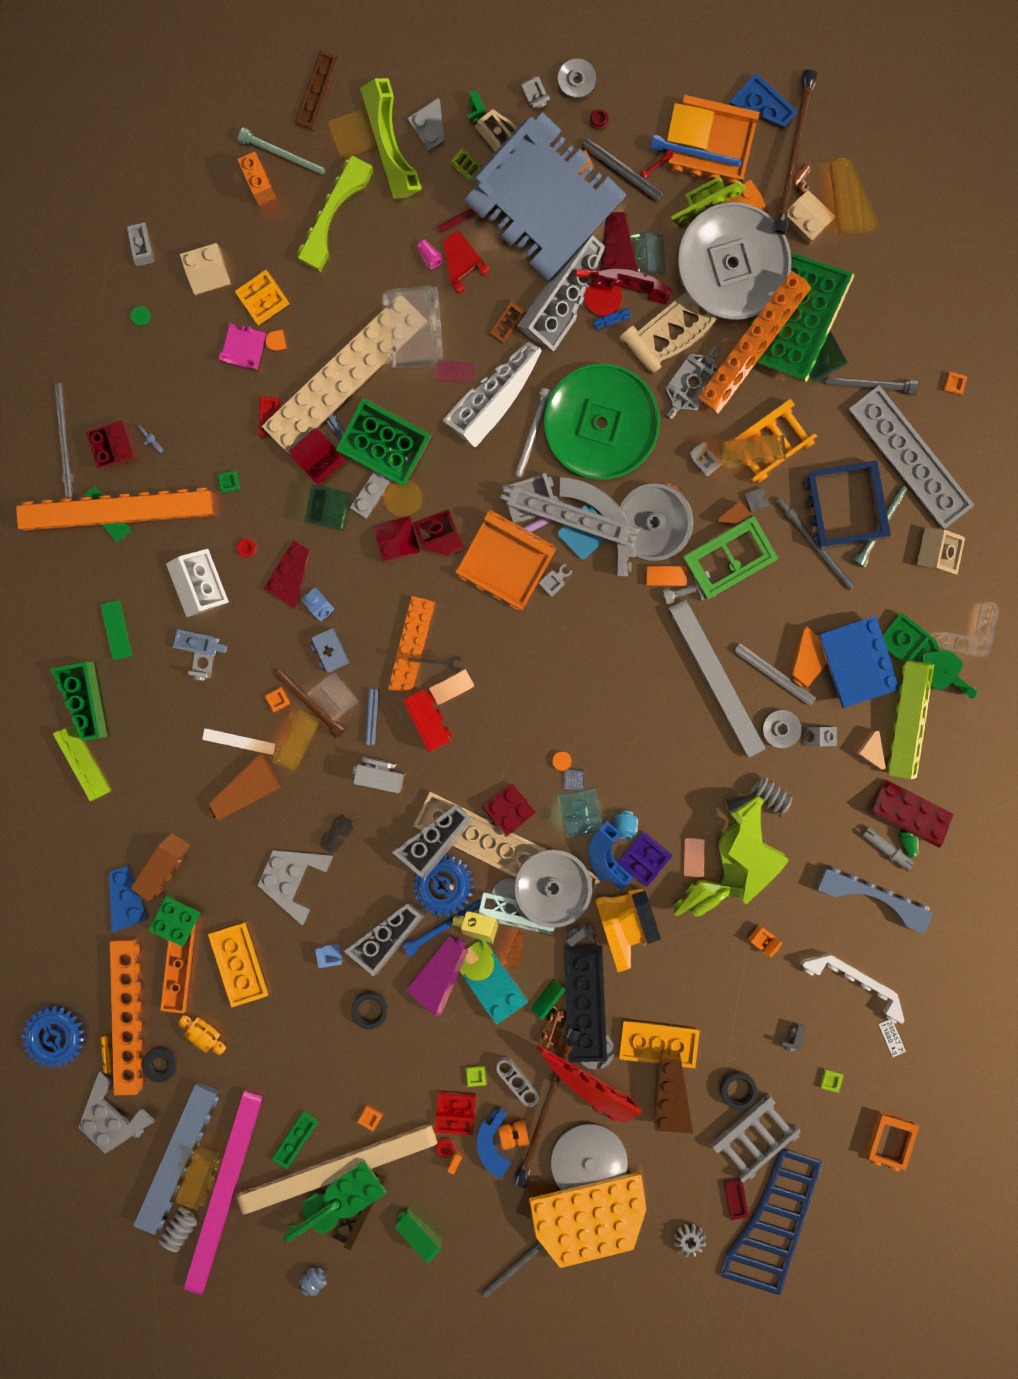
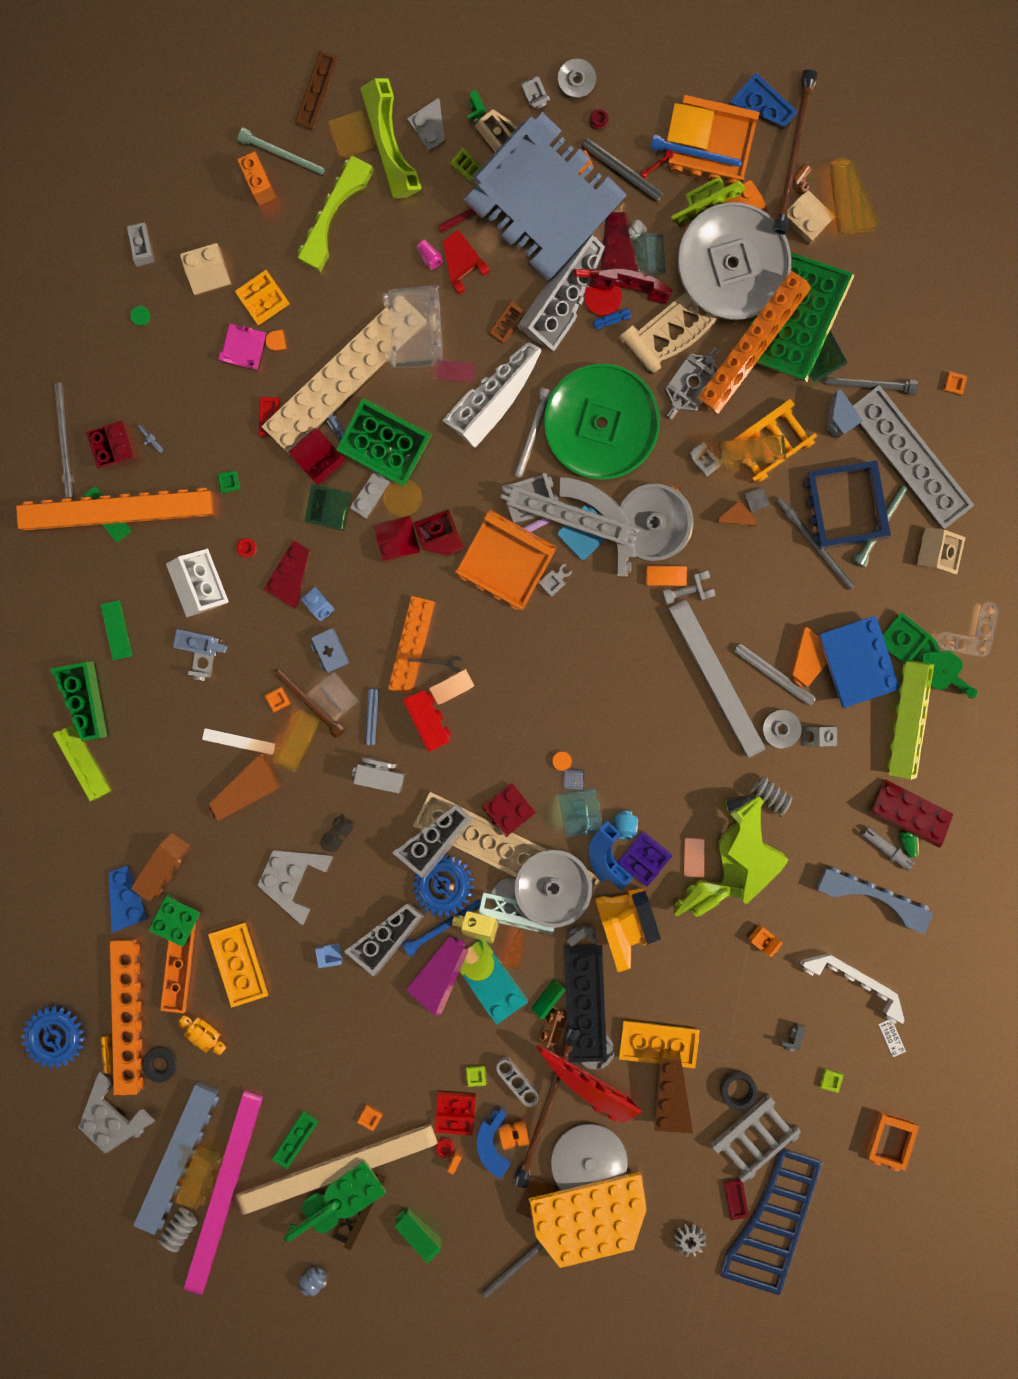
(367, 1024): black tyre -> none
(637, 228): none -> light grey arm
(740, 573): bright green door -> none
(841, 415): none -> sand blue slope
(872, 750): light nougat slope -> none

